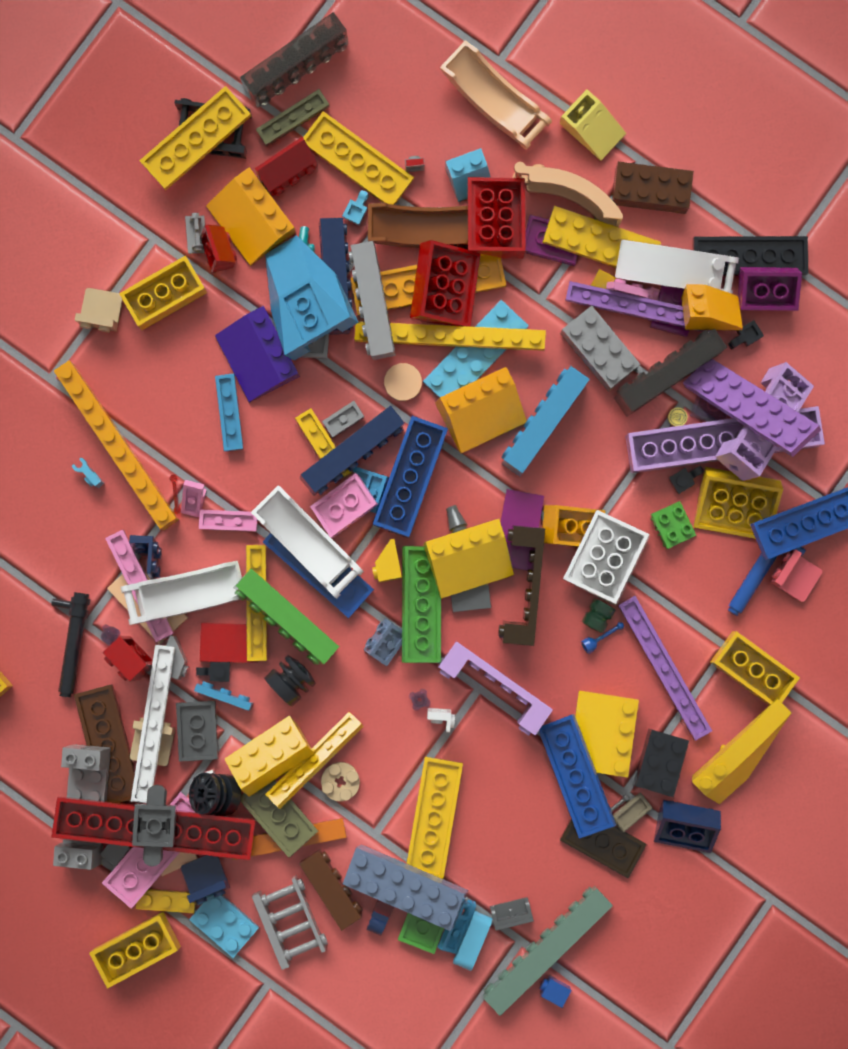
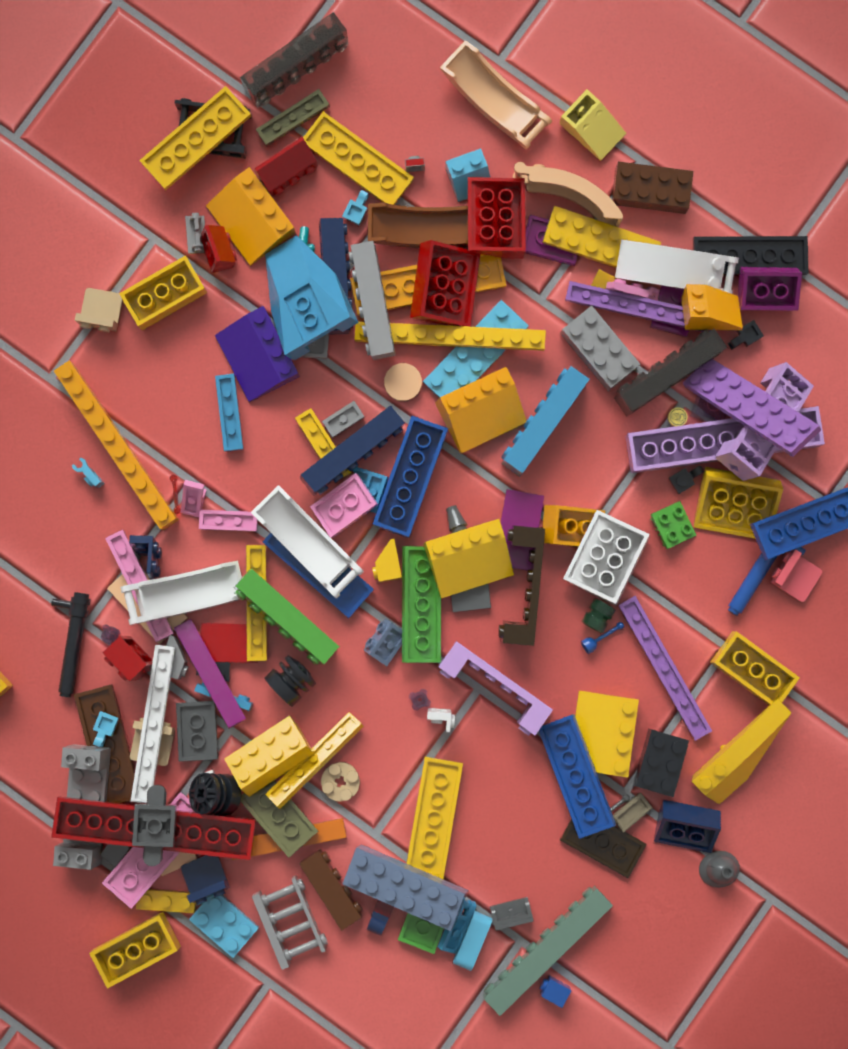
(105, 726): none -> medium azure plate
(209, 674): none -> magenta tile
(719, 869): none -> dark grey hat

